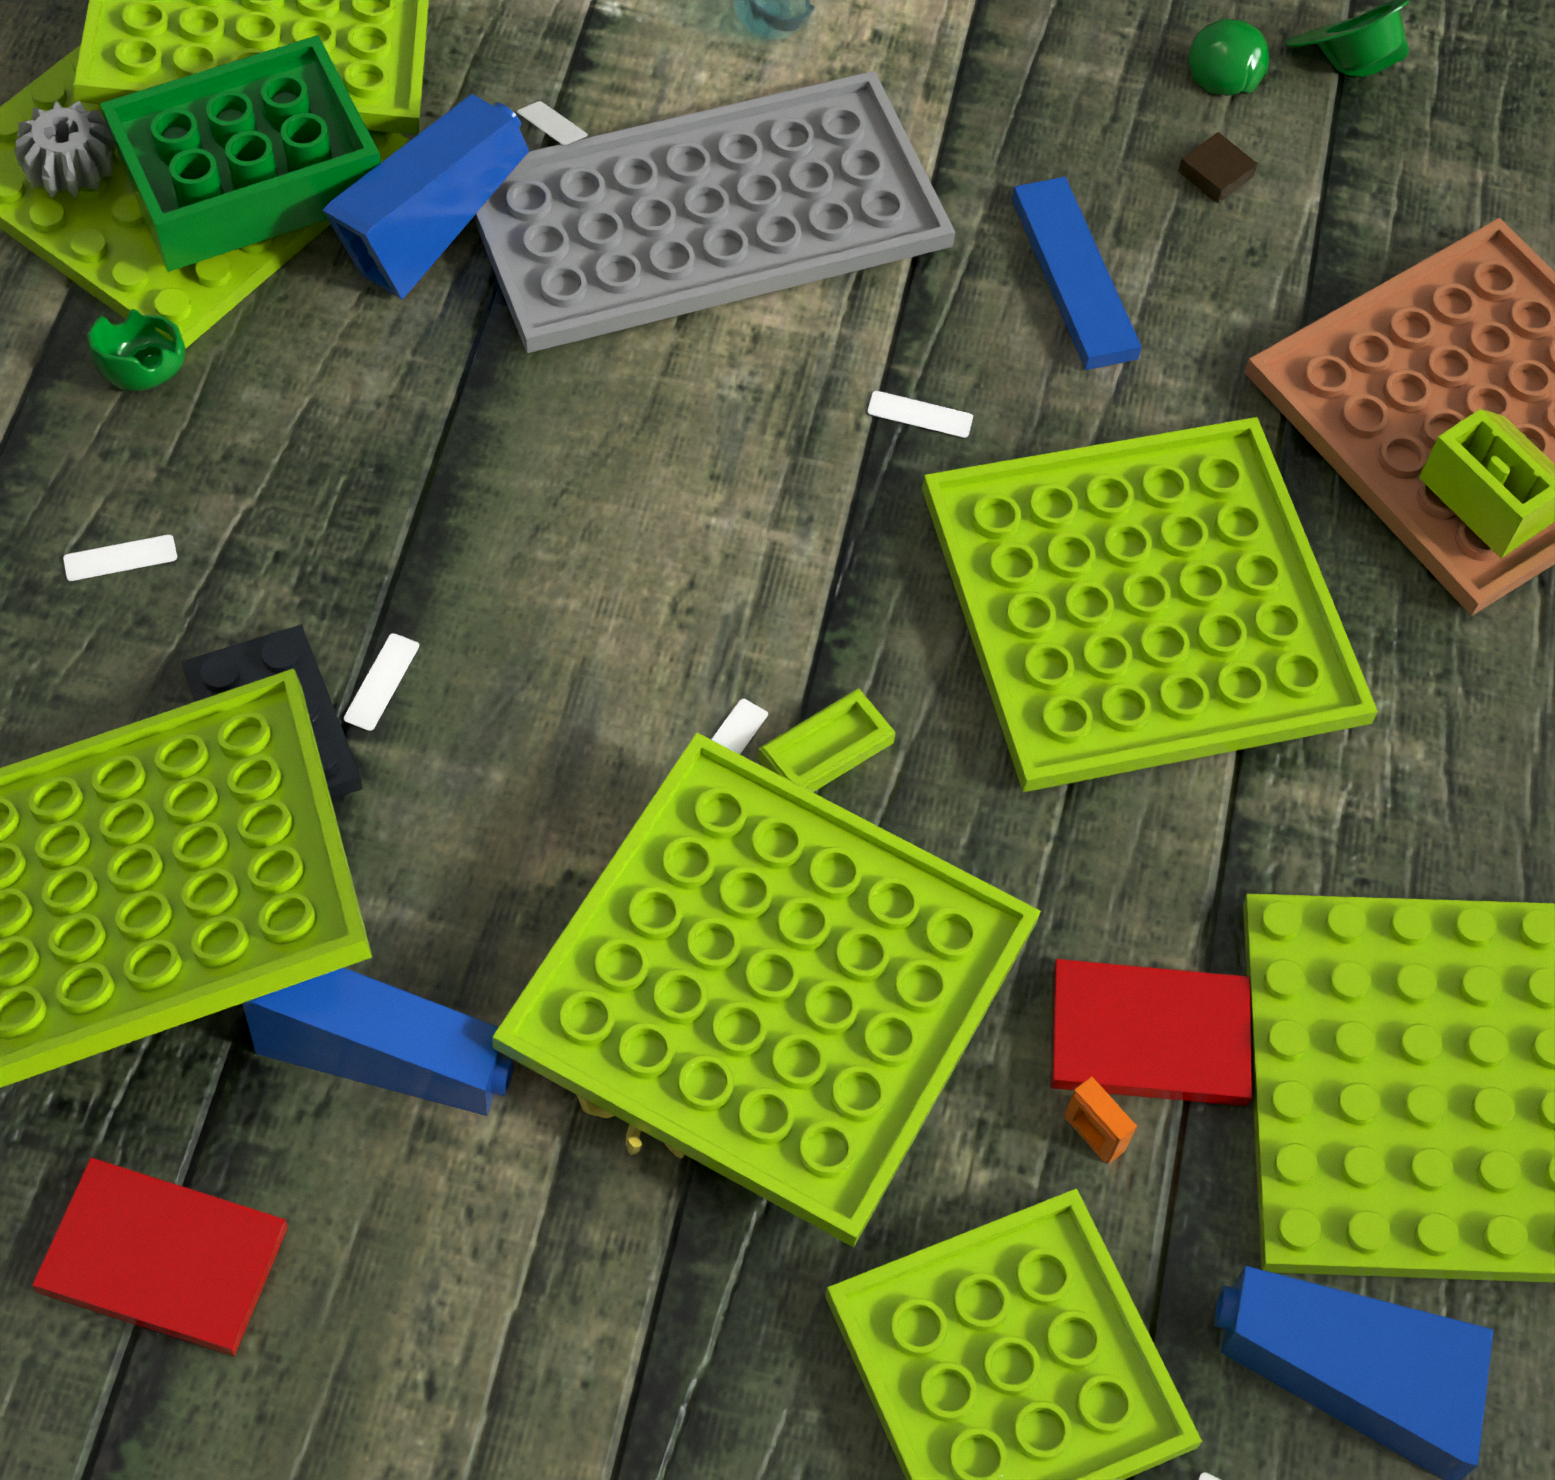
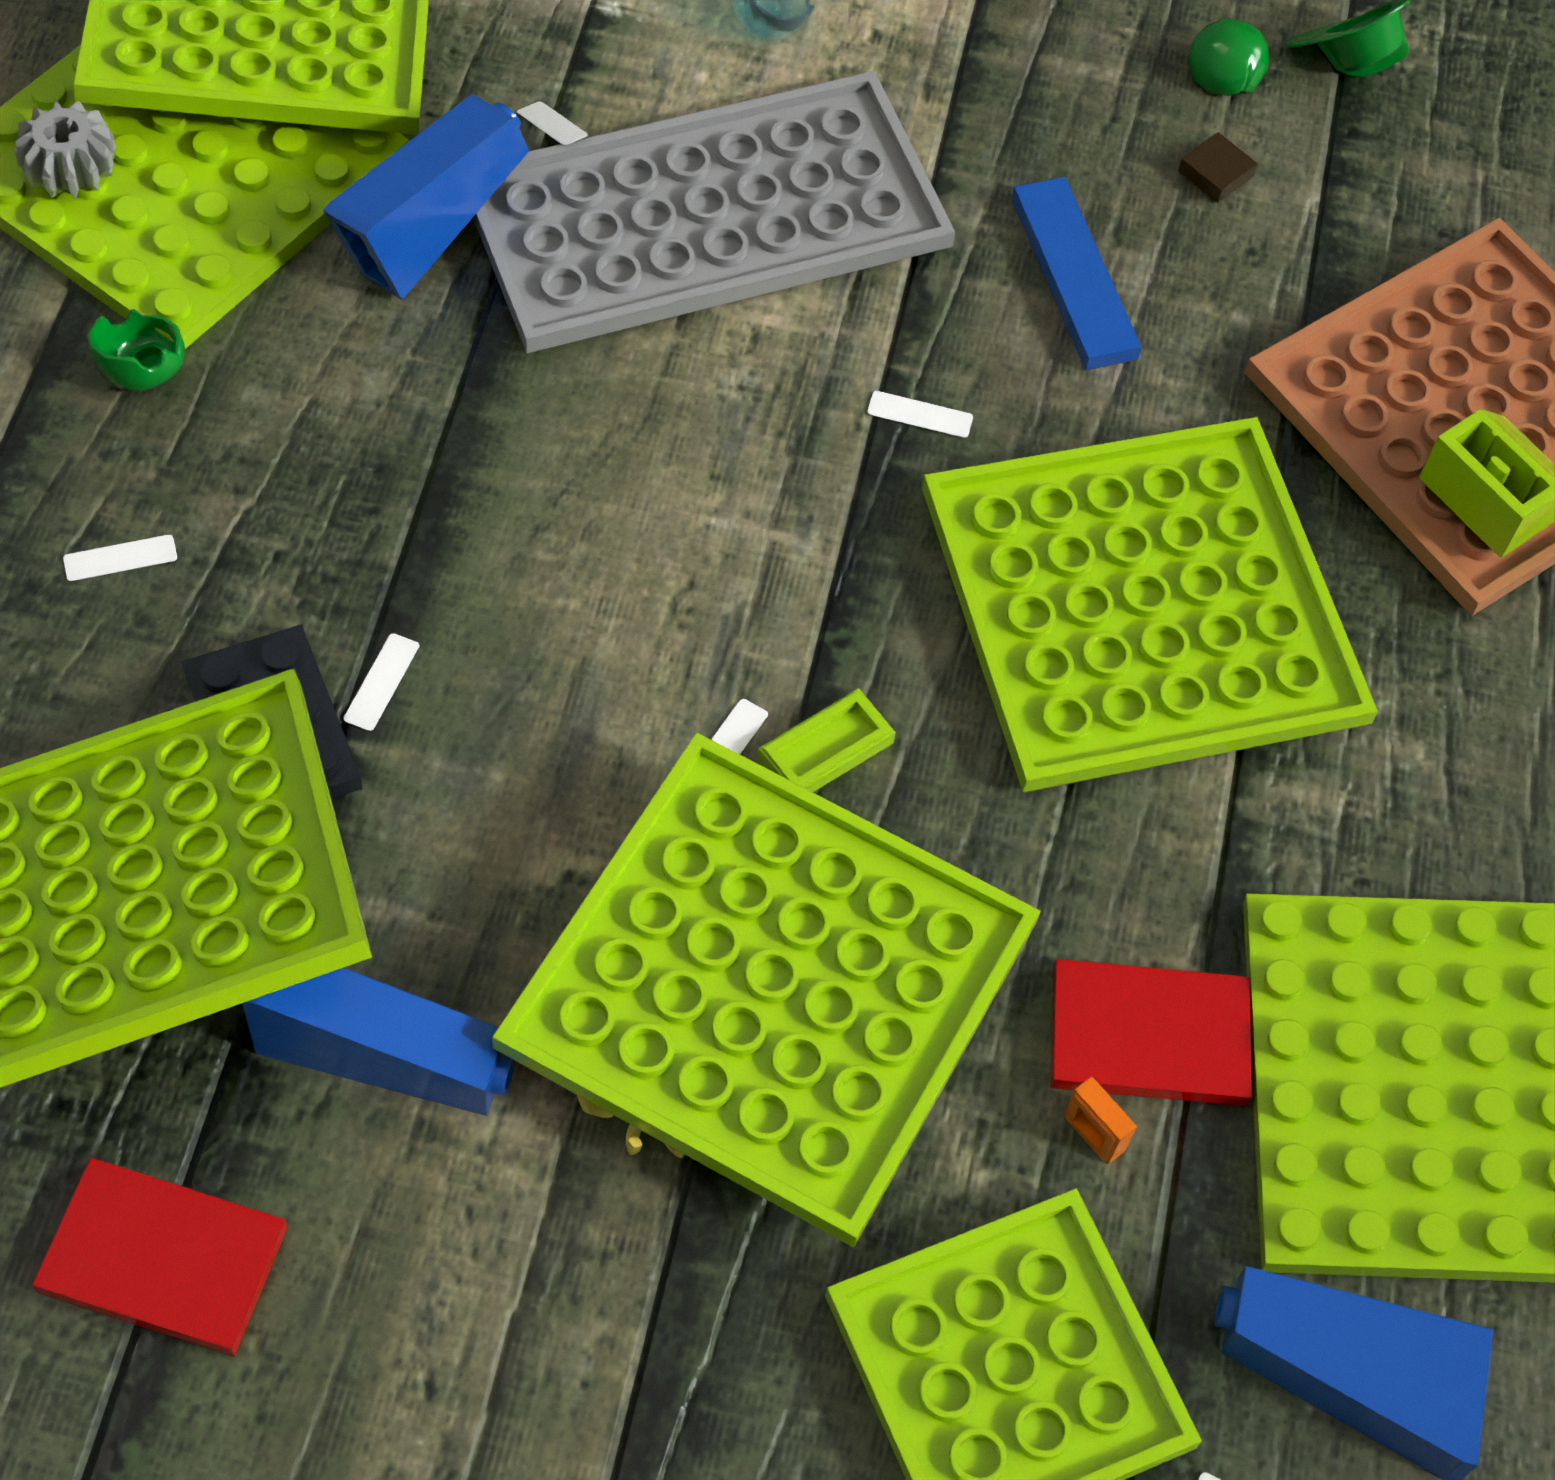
(240, 150): green slope -> none

